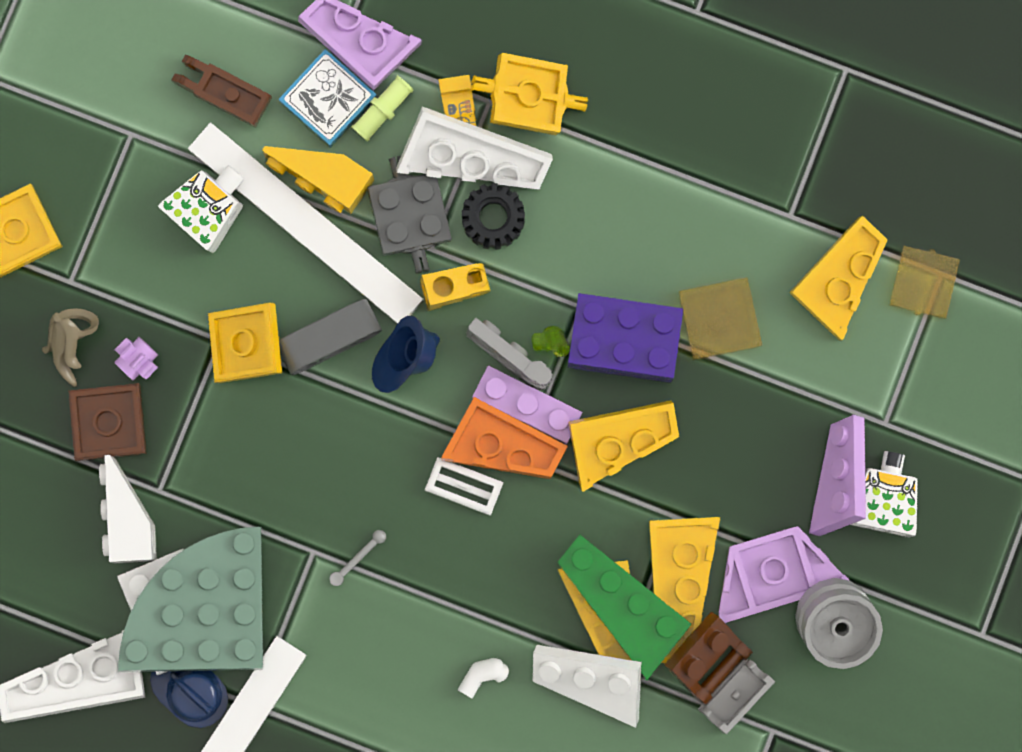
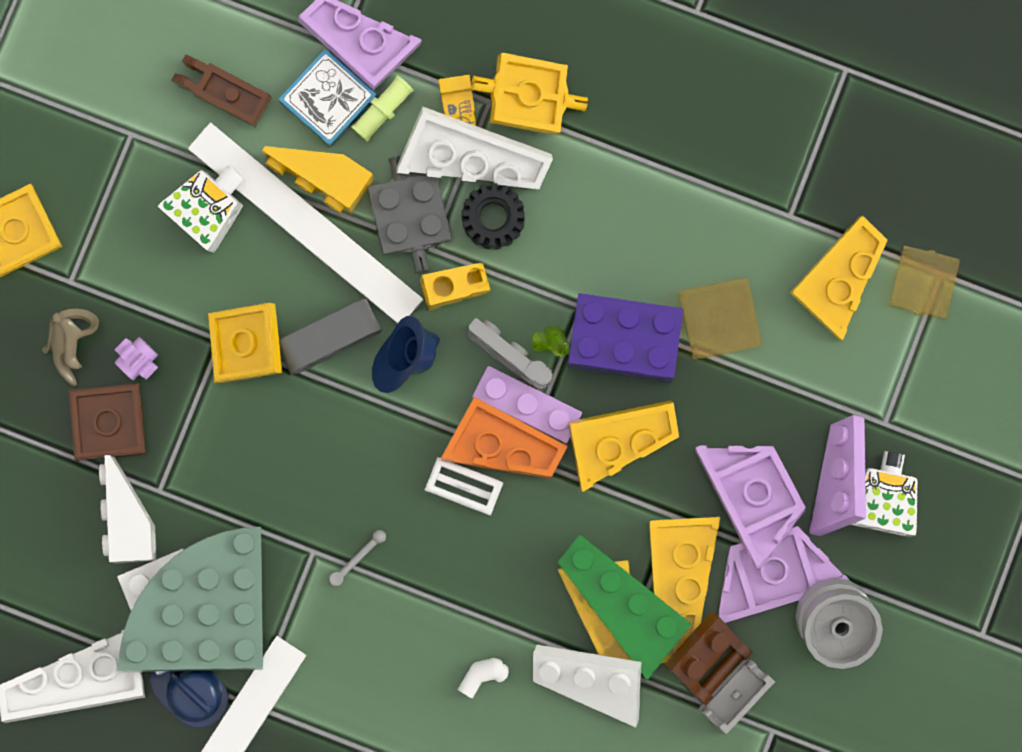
(754, 494): none -> lavender wing

